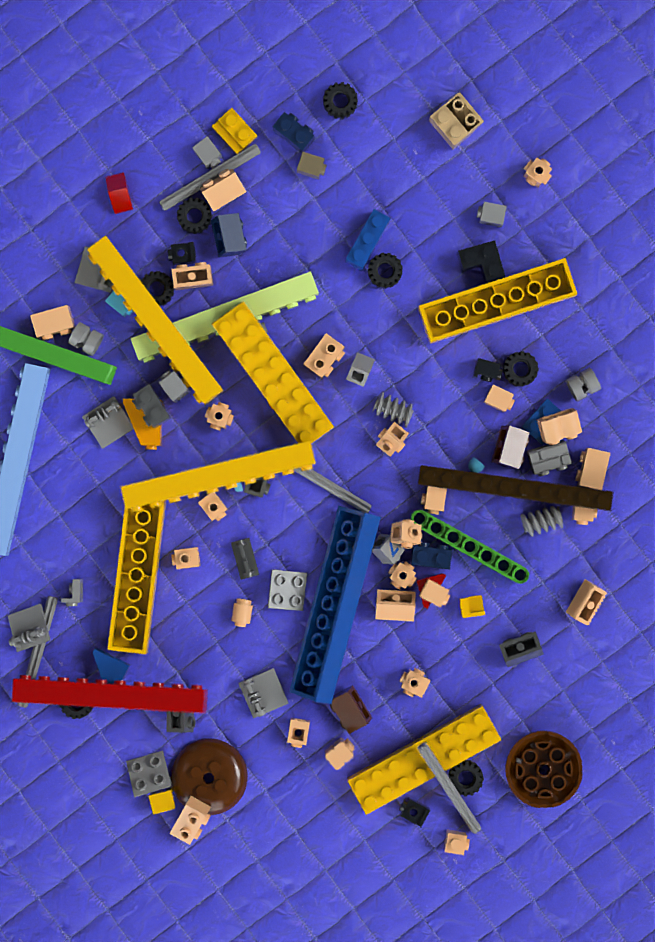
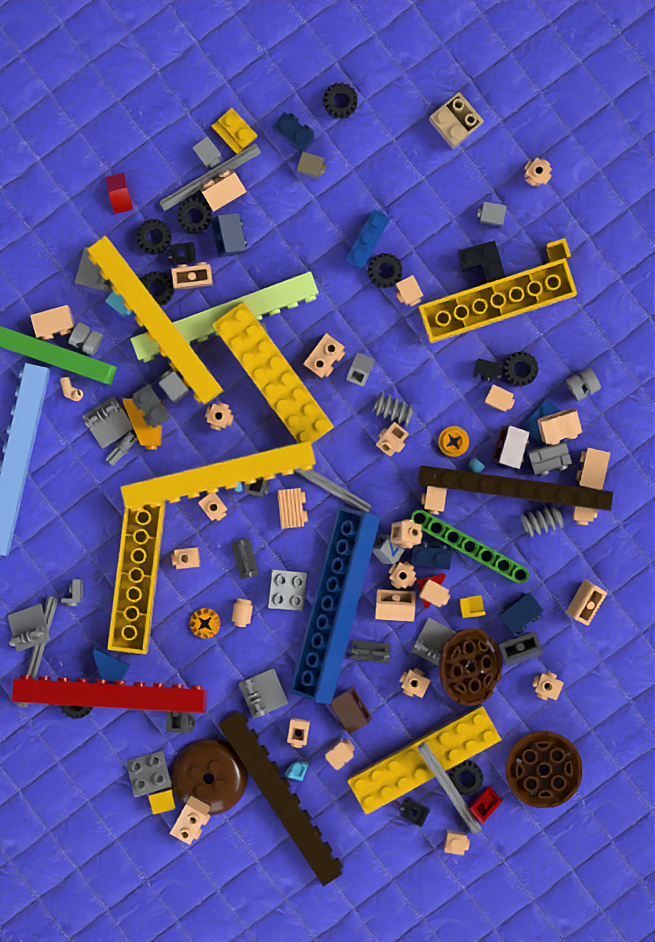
(69, 391): none -> light nougat arm
(121, 448): none -> light grey axle
(165, 236): none -> black tyre
(205, 613): none -> light orange gear
(281, 798): none -> dark brown brick
(291, 508): none -> light nougat brick
(297, 770): none -> medium azure tile
(370, 651): none -> dark grey hinge
(409, 291): none -> light nougat brick
(432, 641): none -> light grey hinge
(444, 440): none -> light orange gear
(483, 661): none -> reddish brown brick
(484, 804): none -> red slope
(521, 613): none -> dark blue brick
(552, 690): none -> light nougat brick
(557, 250): none -> yellow panel

